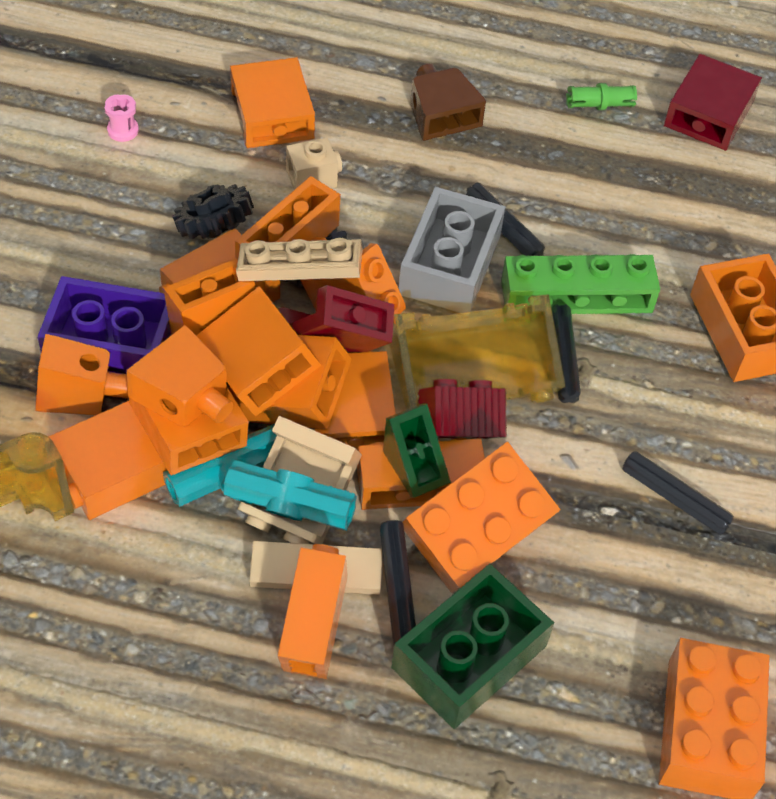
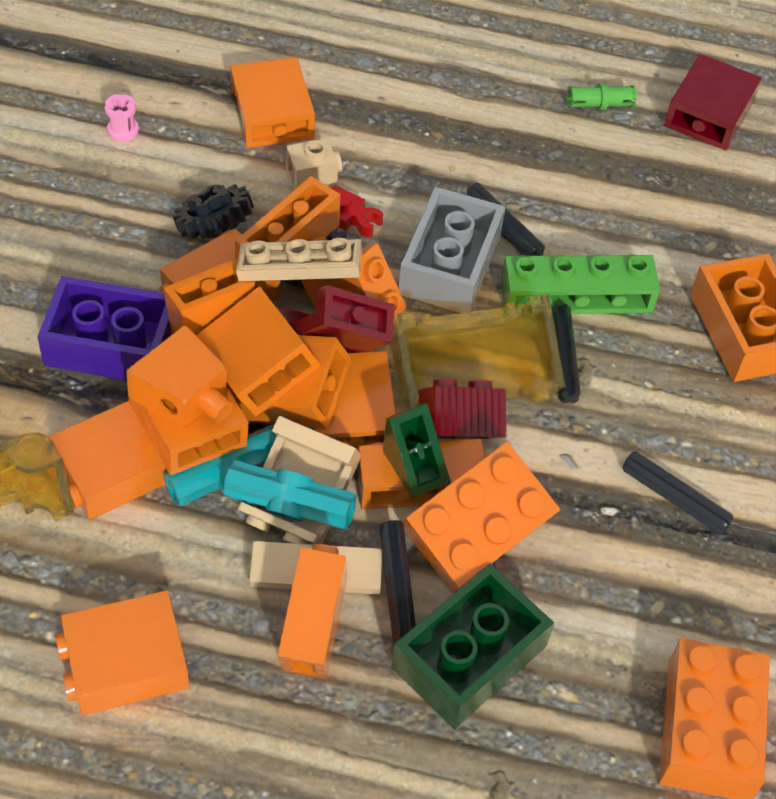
(75, 378): orange torso -> none
(122, 653): none -> orange brick
(354, 213): none -> red plate
(445, 102): reddish brown torso -> none

